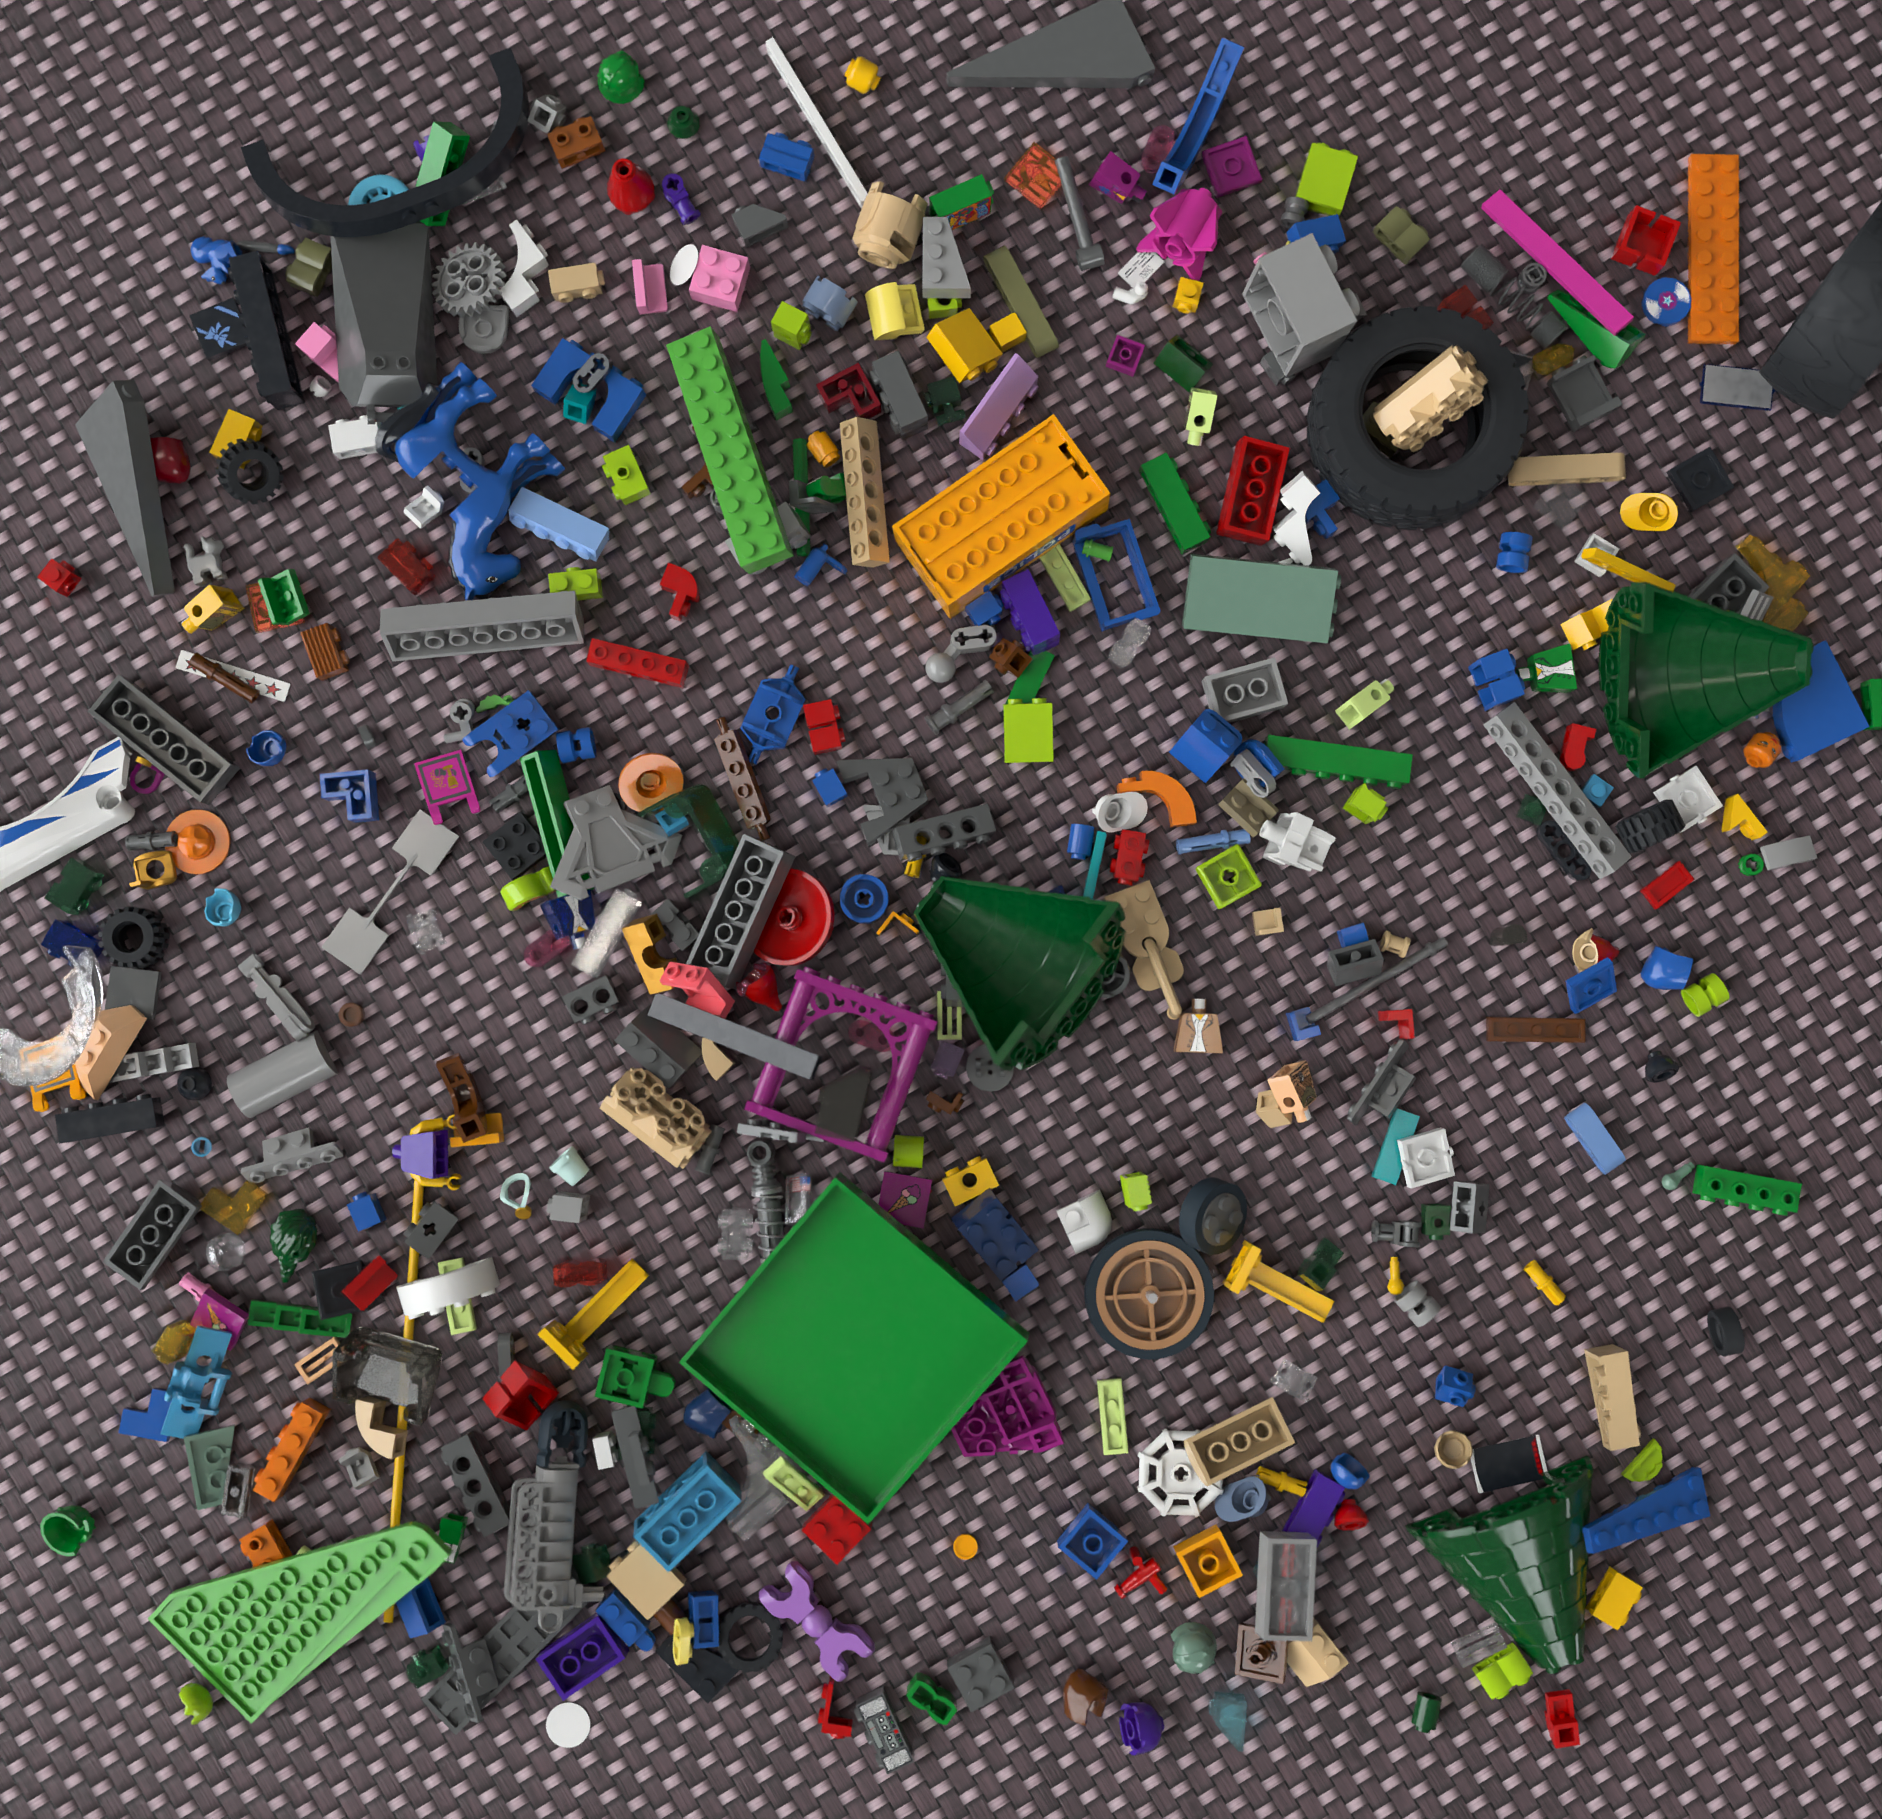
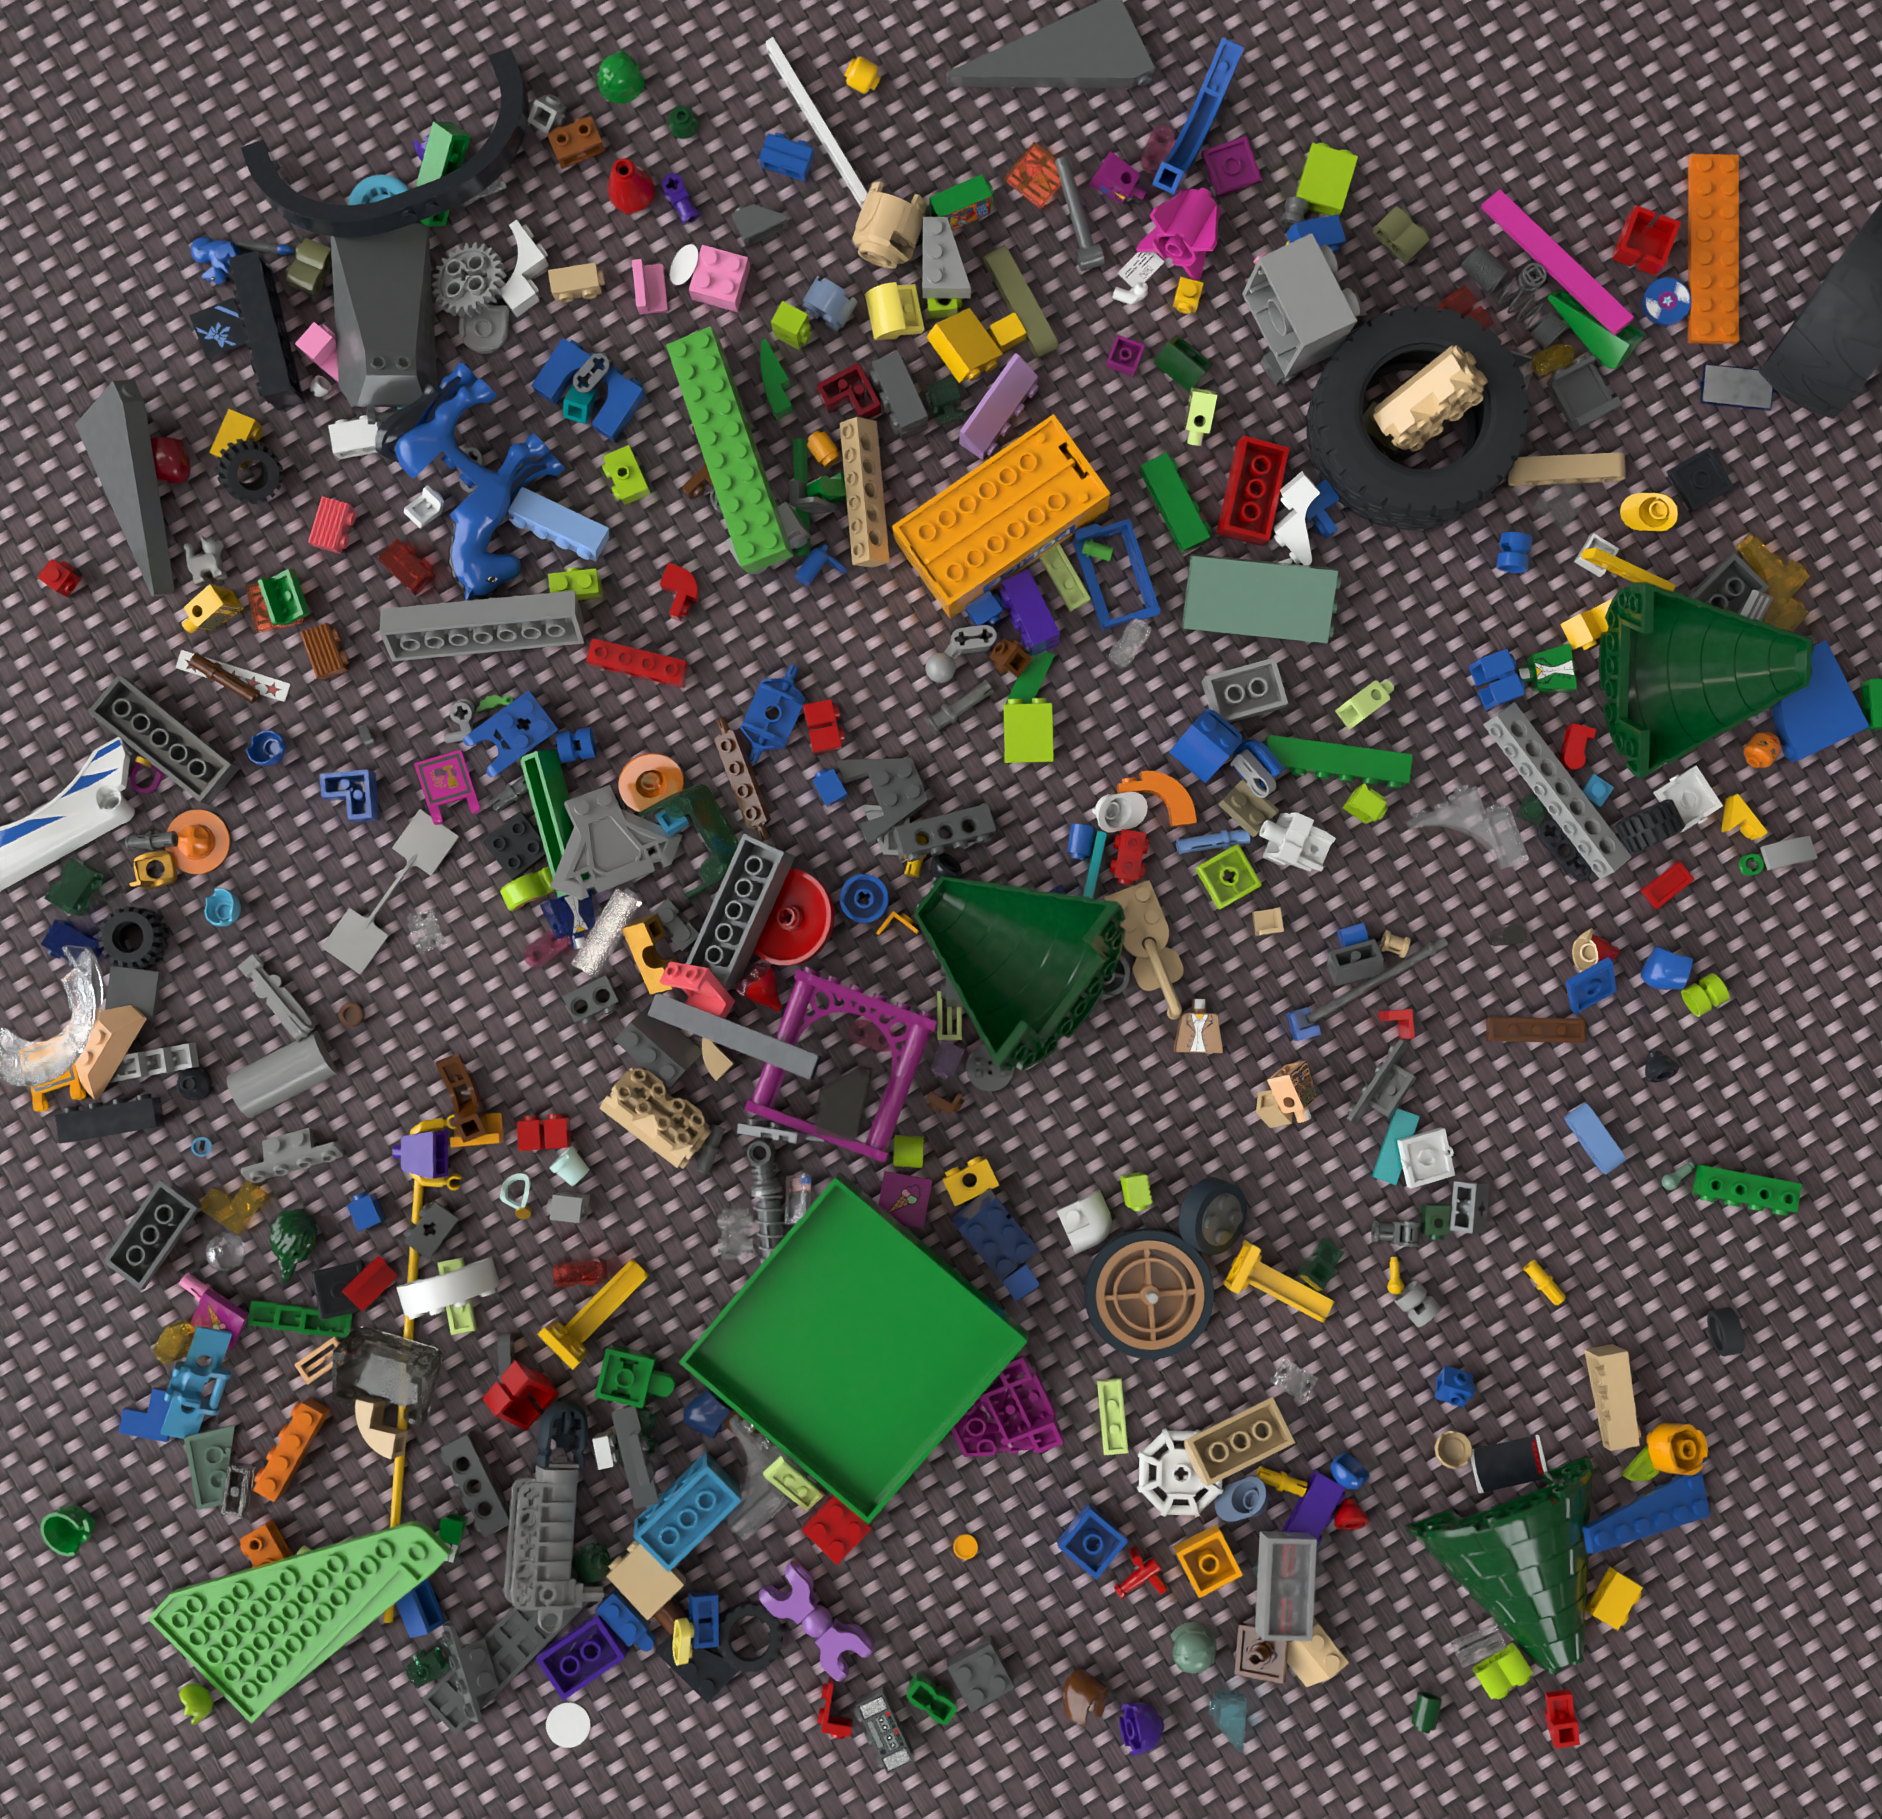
(332, 525): none -> coral brick
(360, 1467): light grey bracket -> none
(532, 1132): none -> red piece
(1493, 829): none -> clear arch
(1677, 1448): none -> light orange brick

